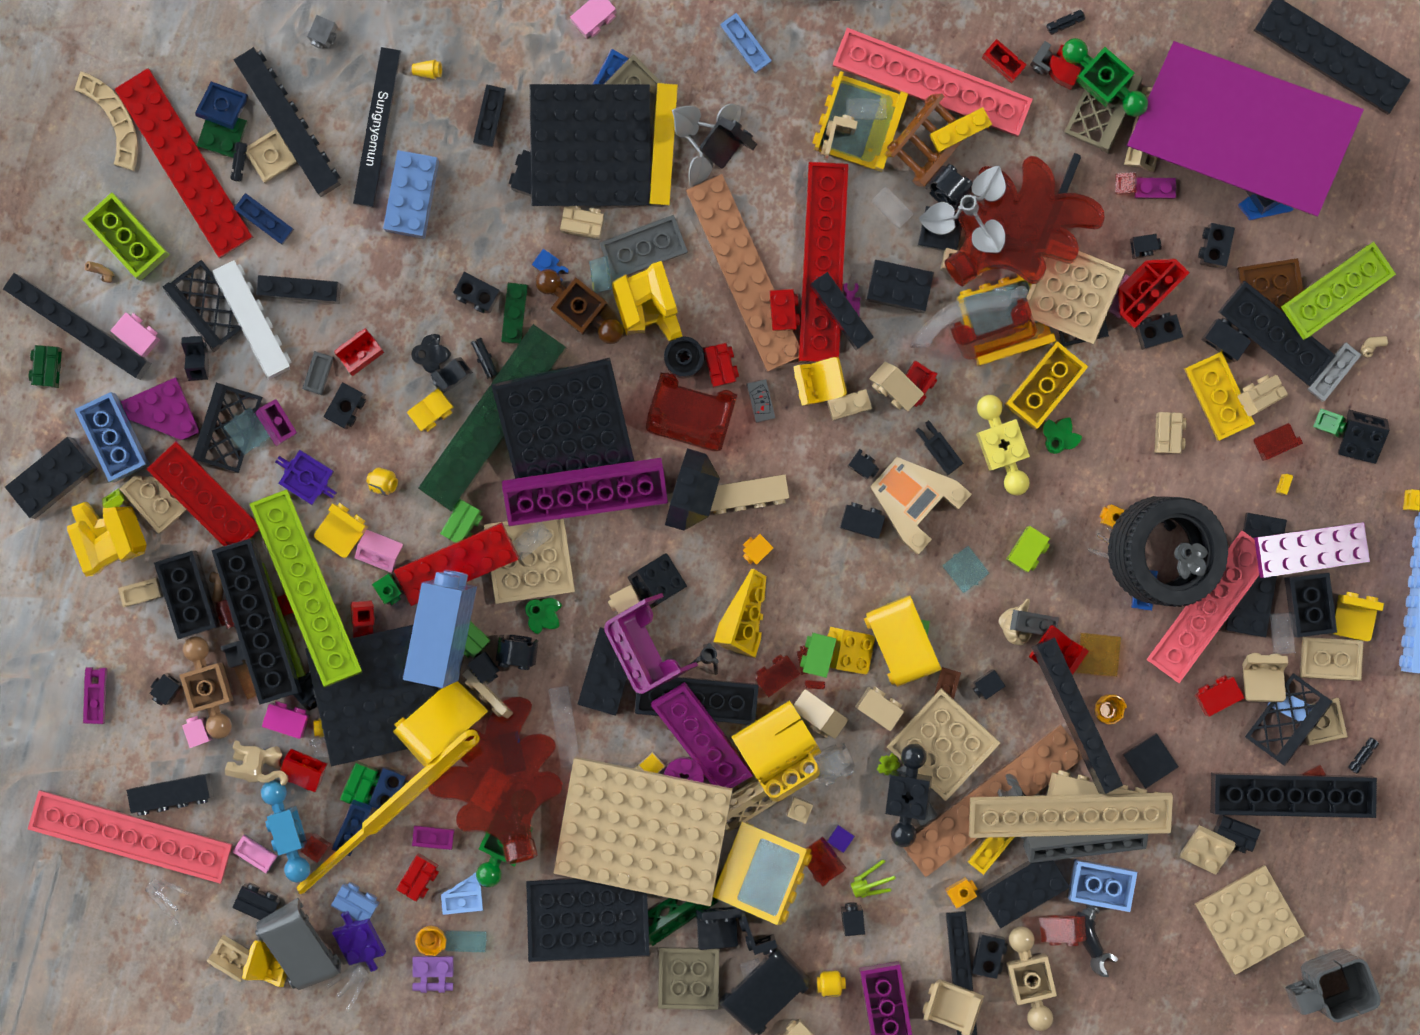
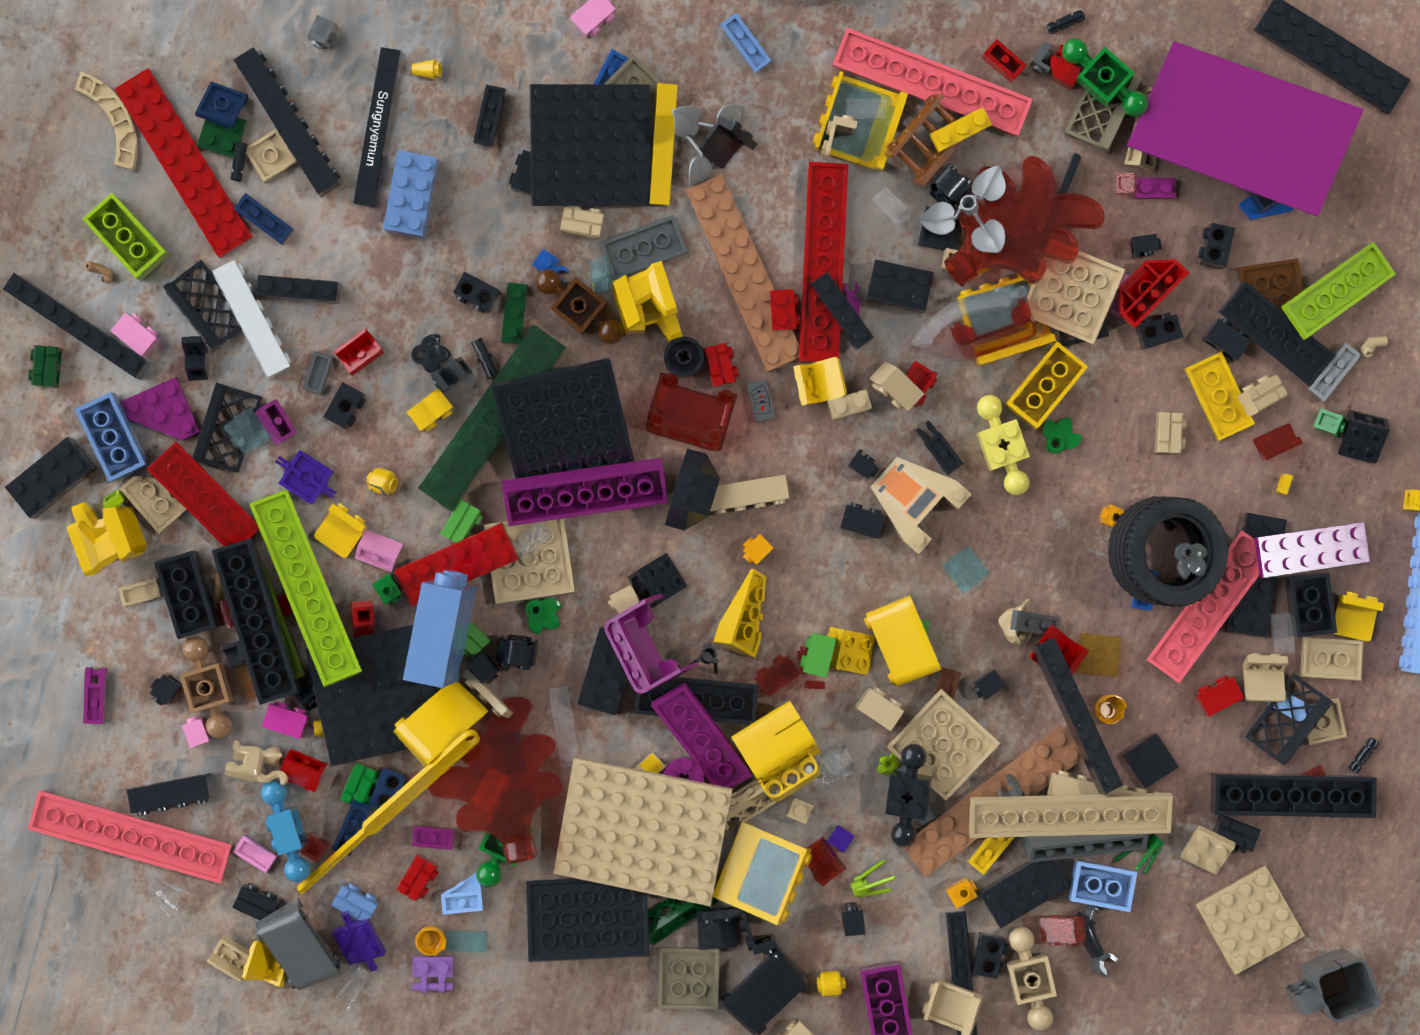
(822, 717): tan brick -> none
(1028, 549): lime brick -> none
(1153, 847): none -> green plant

